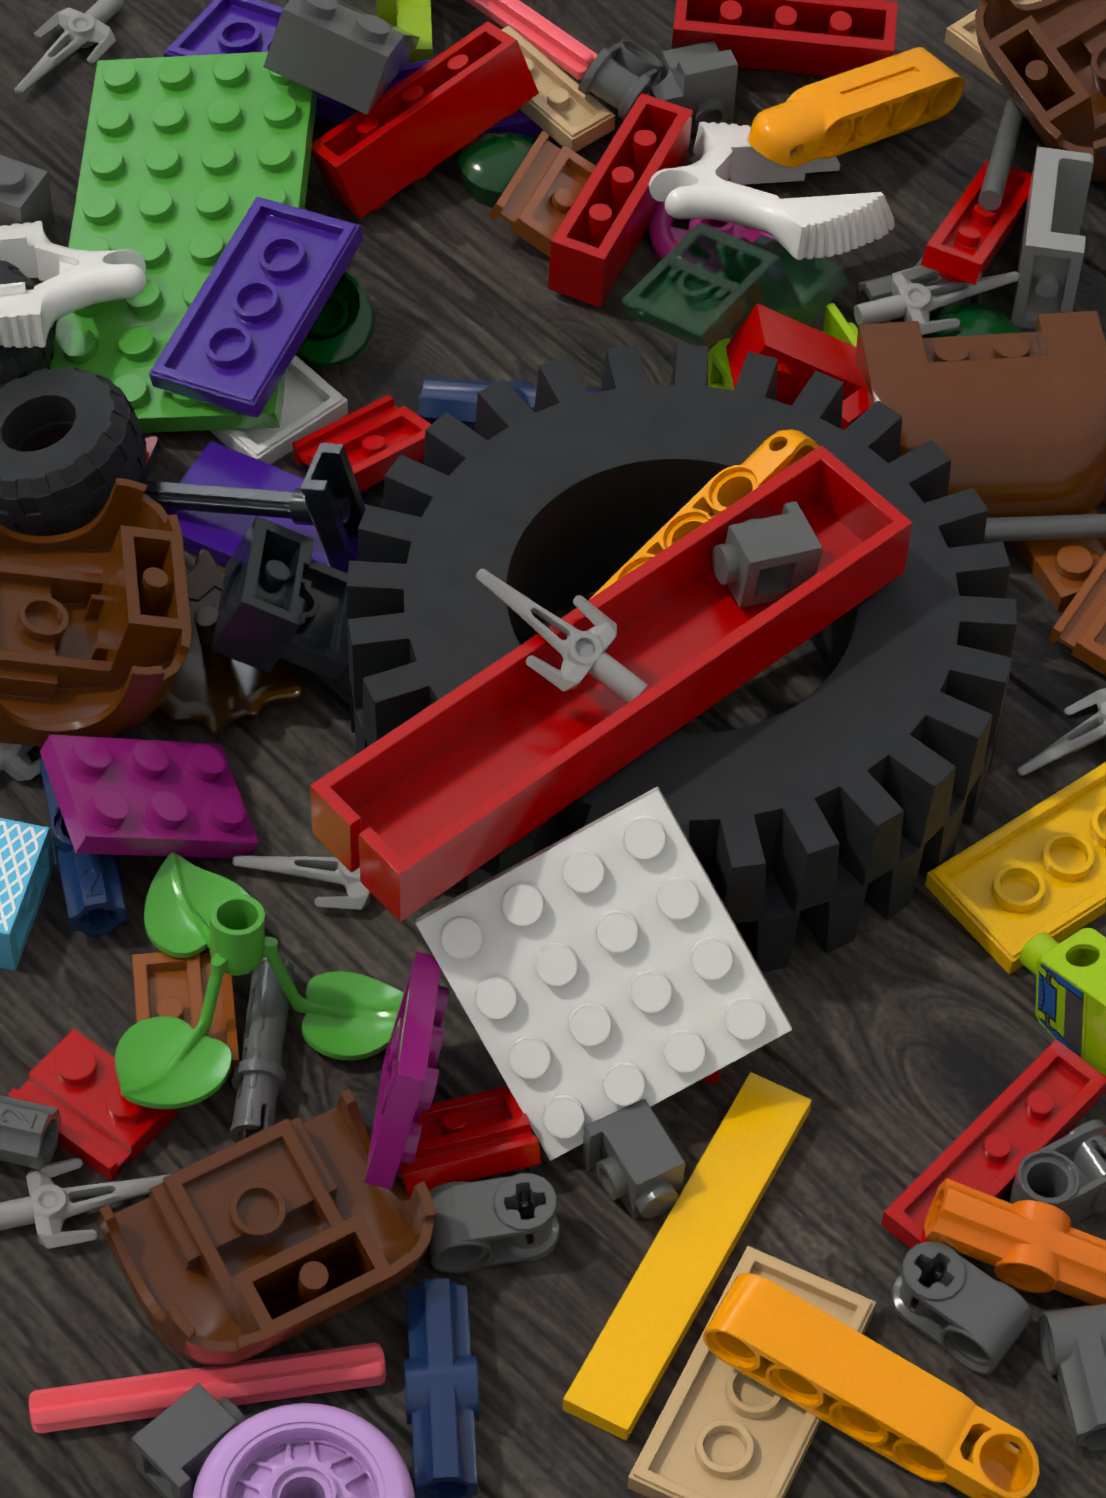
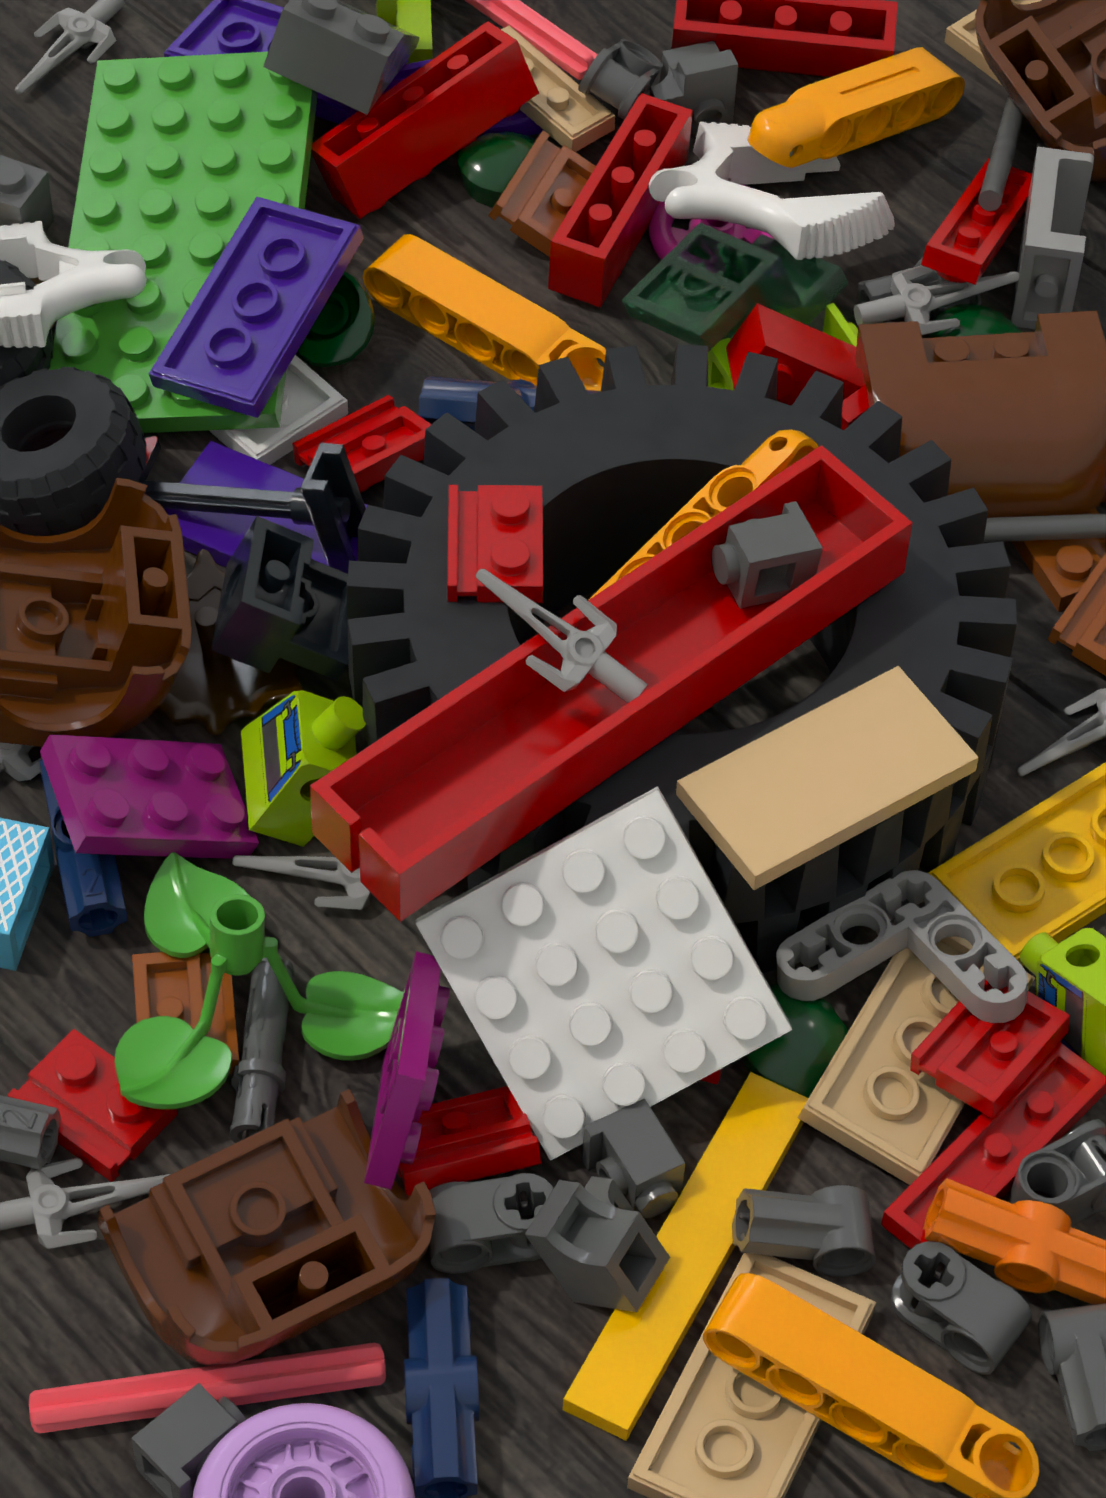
(290, 751): none -> lime torso
(477, 313): none -> light orange piece
(496, 532): none -> red plate
(597, 1245): none -> dark grey brick
(805, 1051): none -> dark green hat
(826, 777): none -> tan tile
(826, 1227): none -> dark grey piece
(869, 1092): none -> tan tile
(912, 928): none -> light grey beam
(989, 1060): none -> red plate

